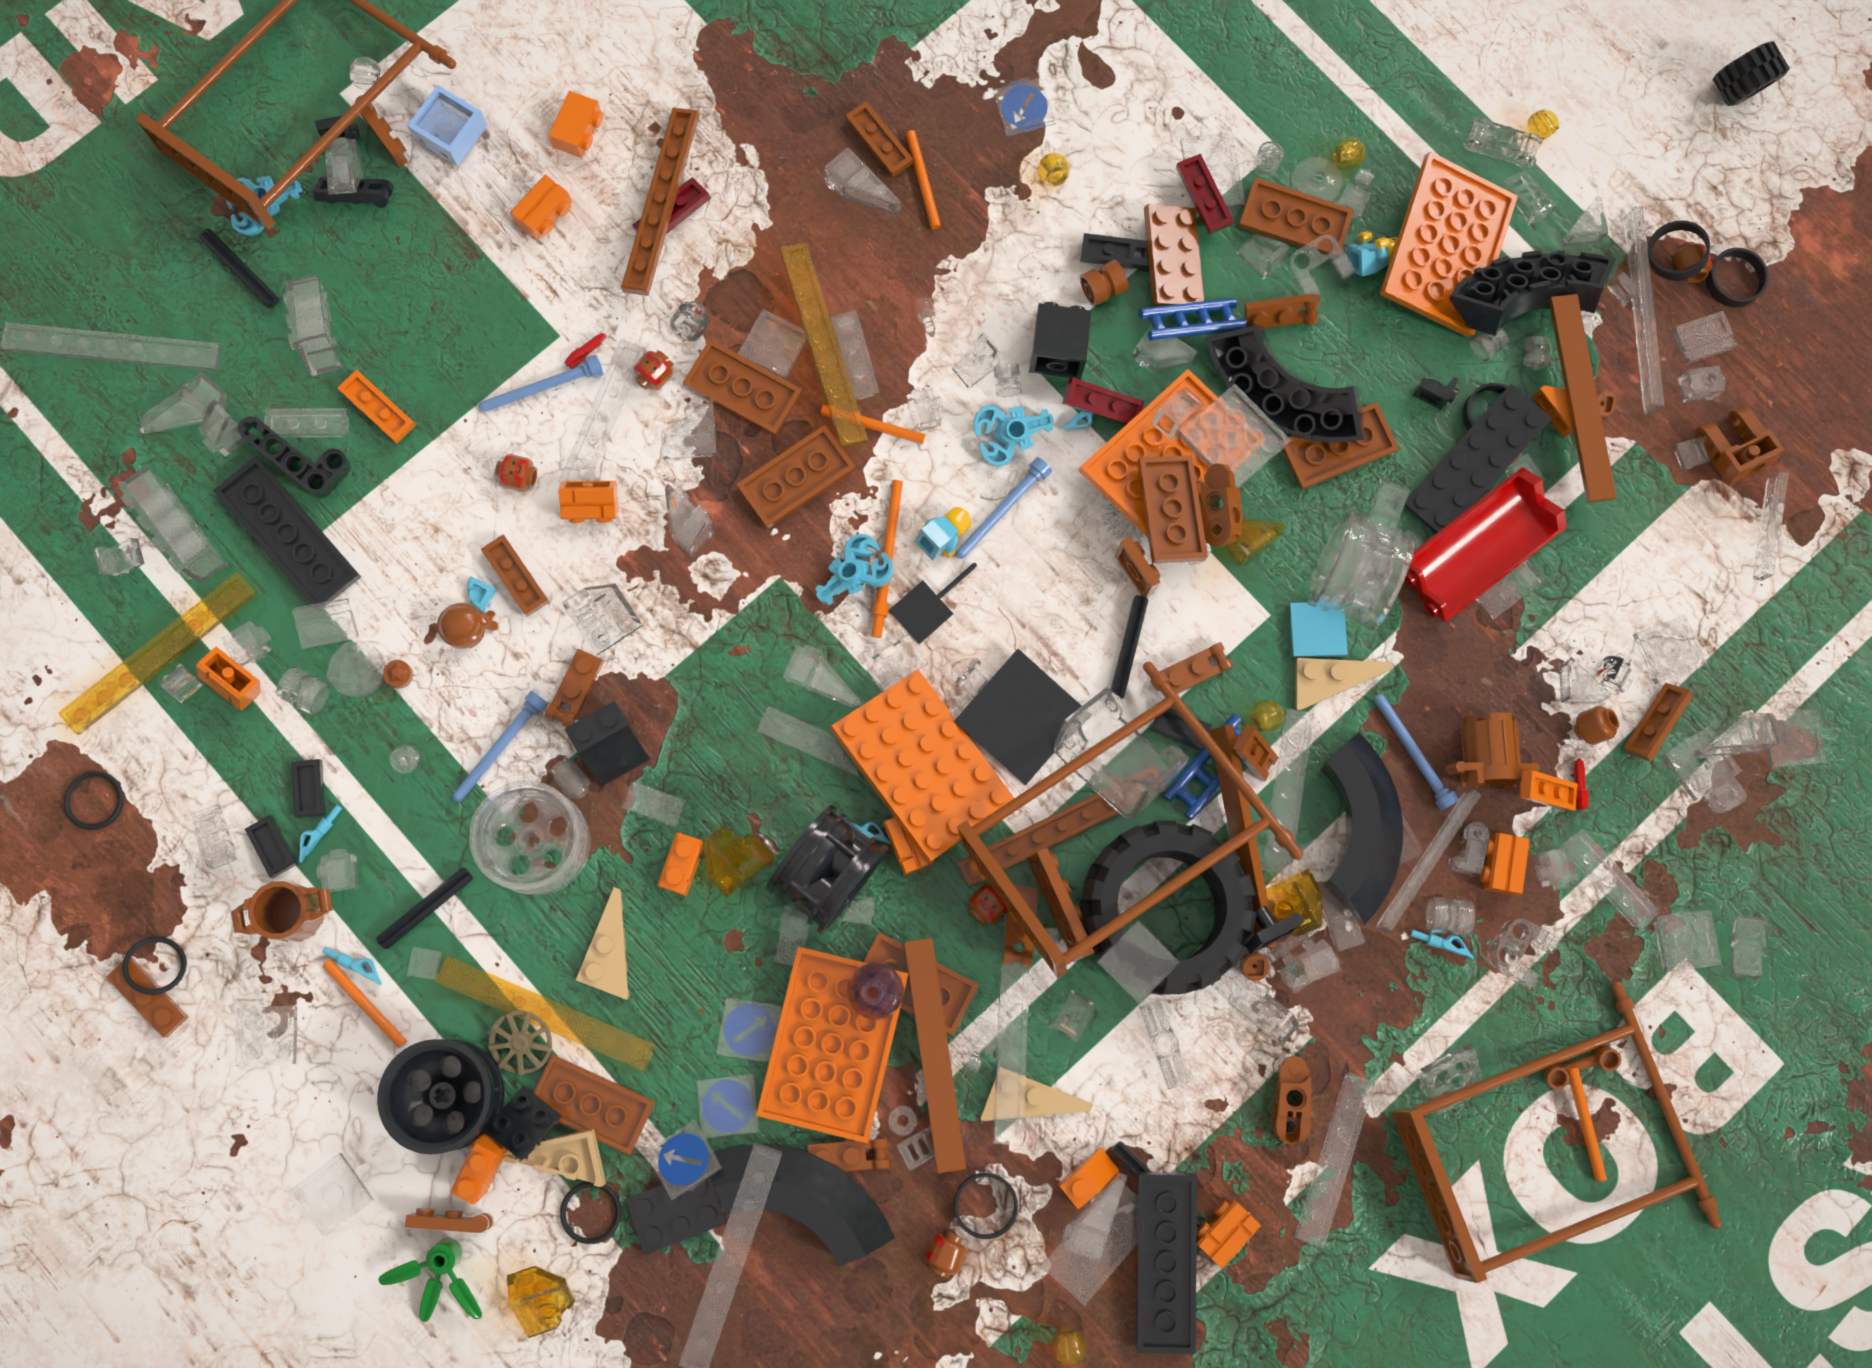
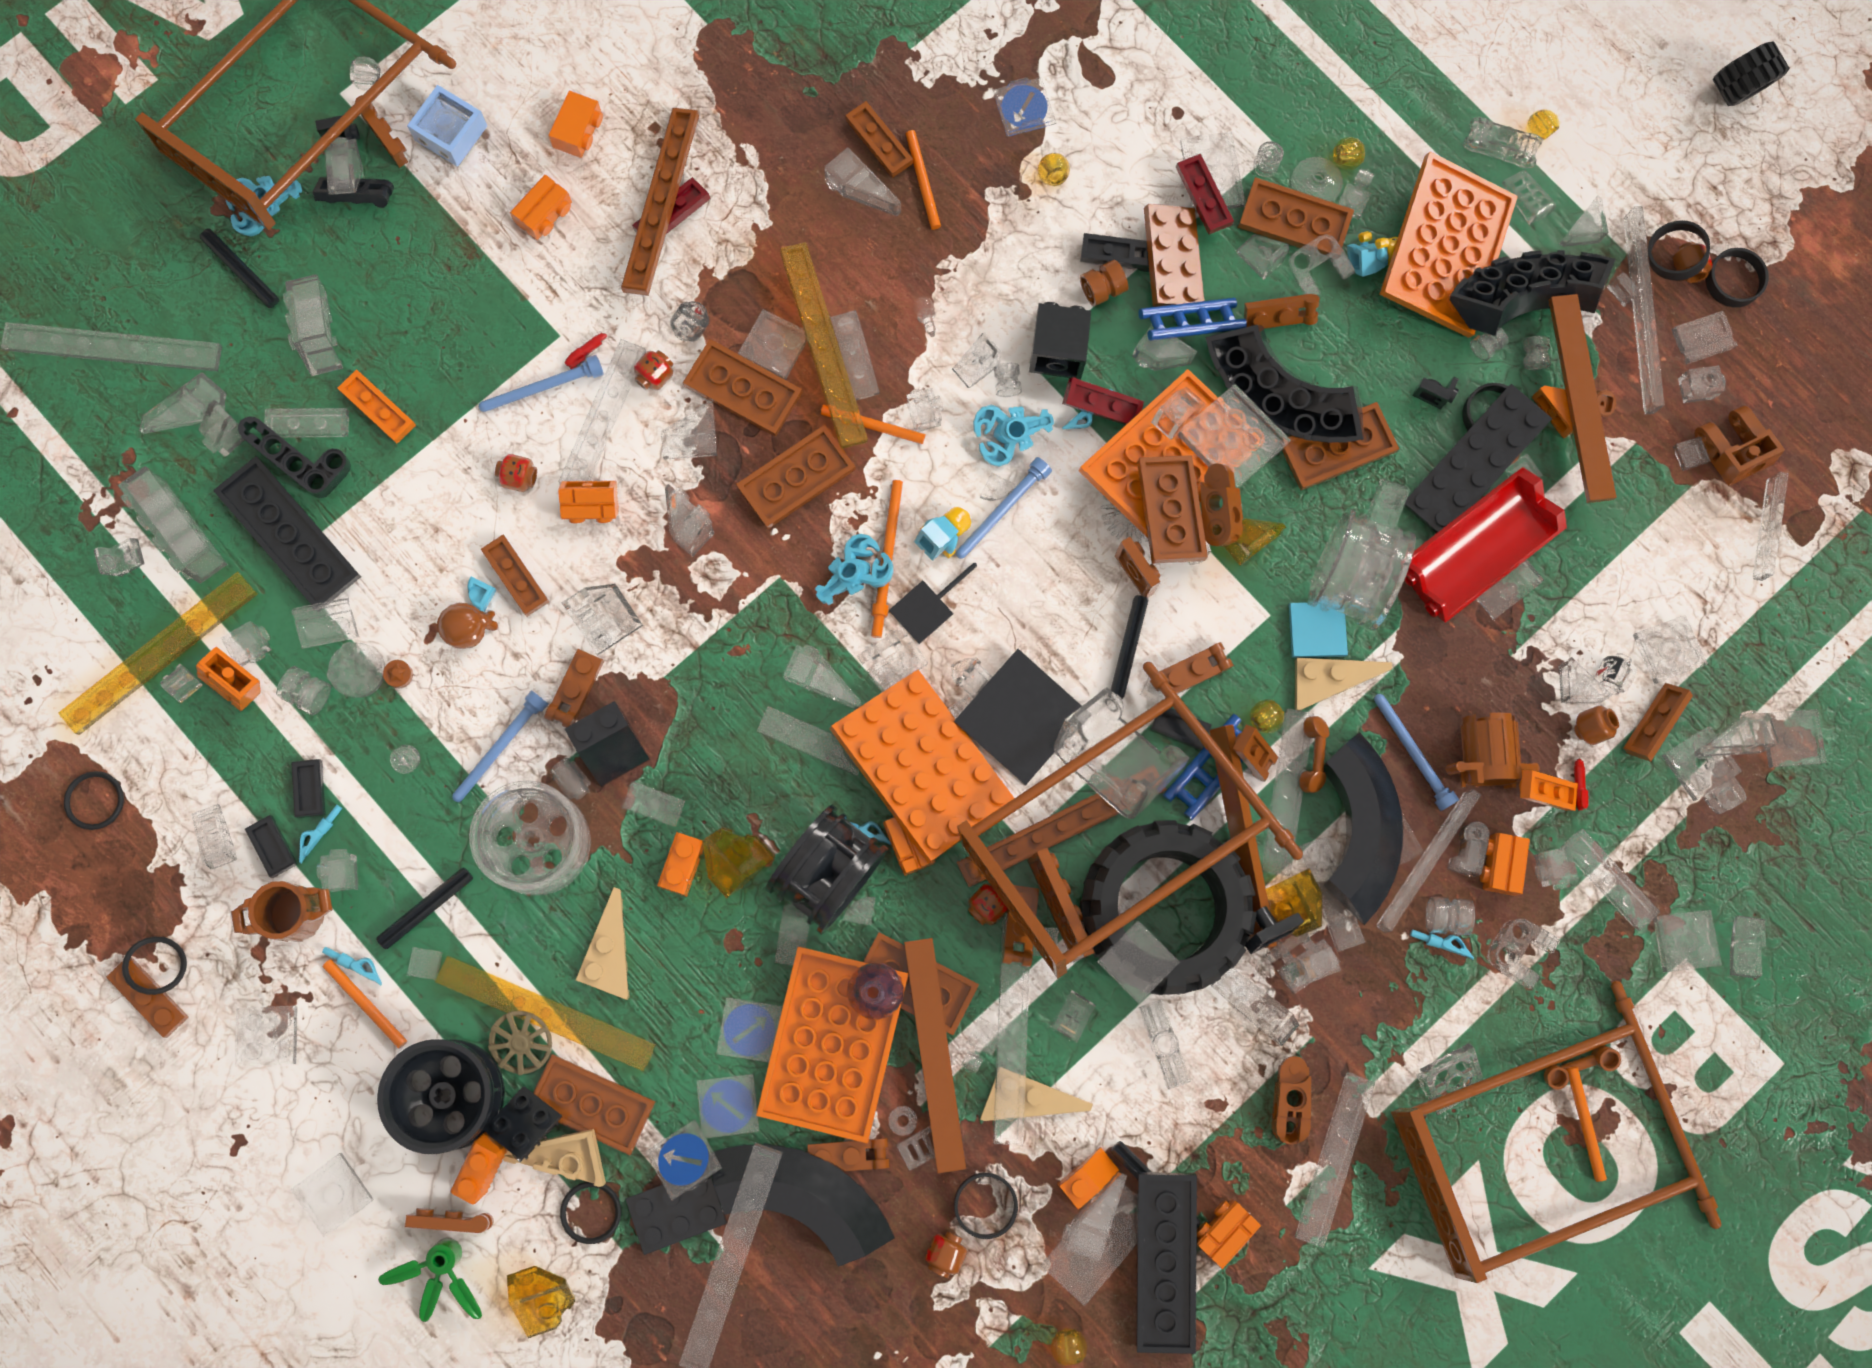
(1254, 966): dark orange tile -> none
(1314, 780): none -> dark orange bar

